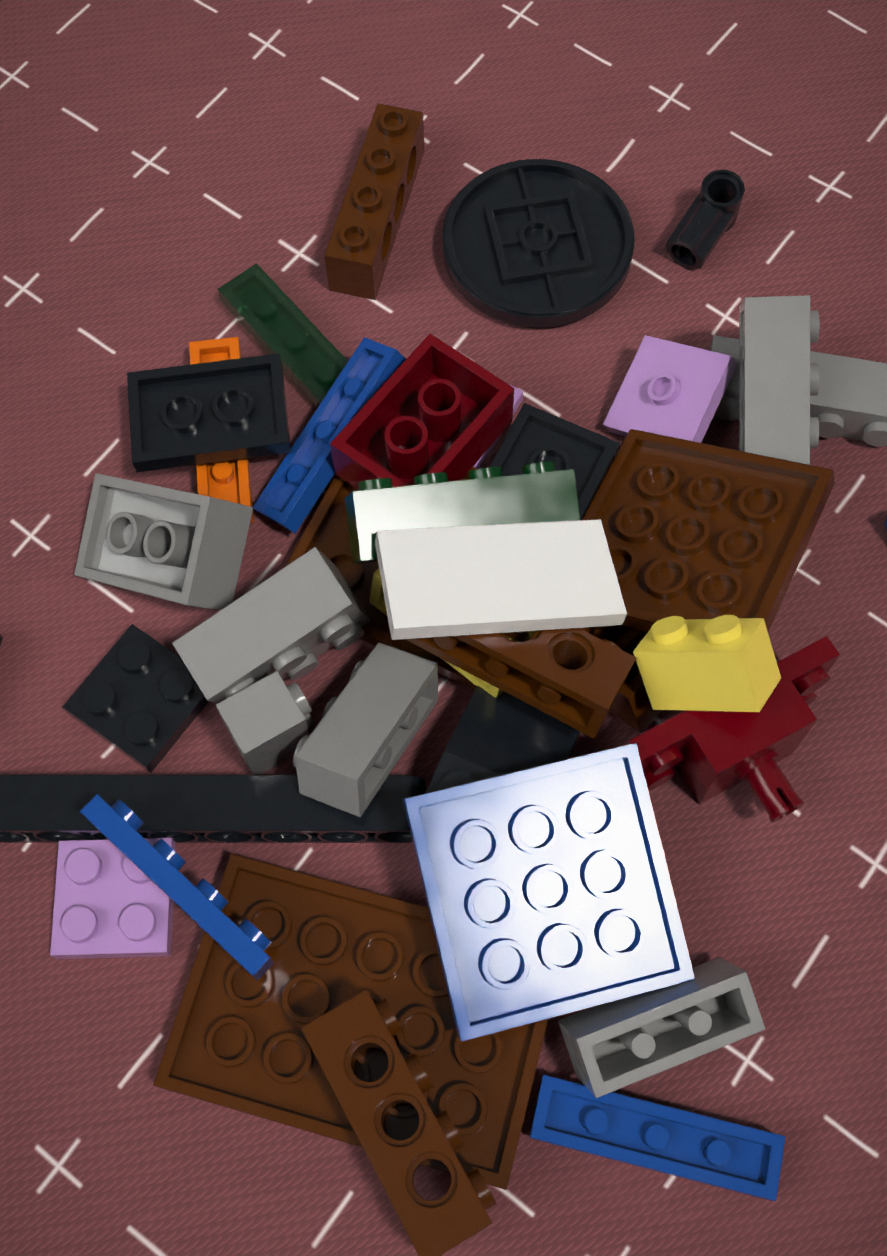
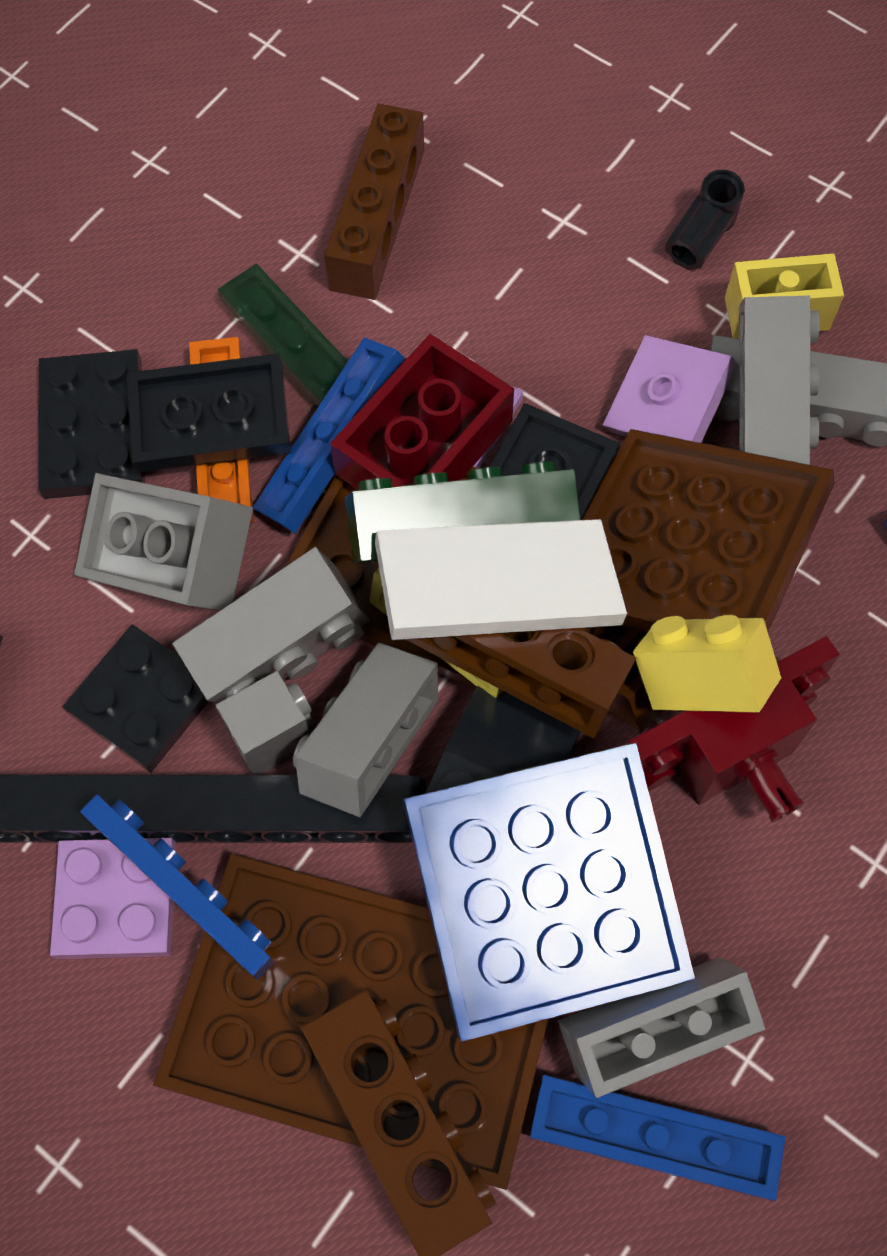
(84, 421): none -> black plate
(537, 243): black plate -> none
(787, 277): none -> light yellow brick

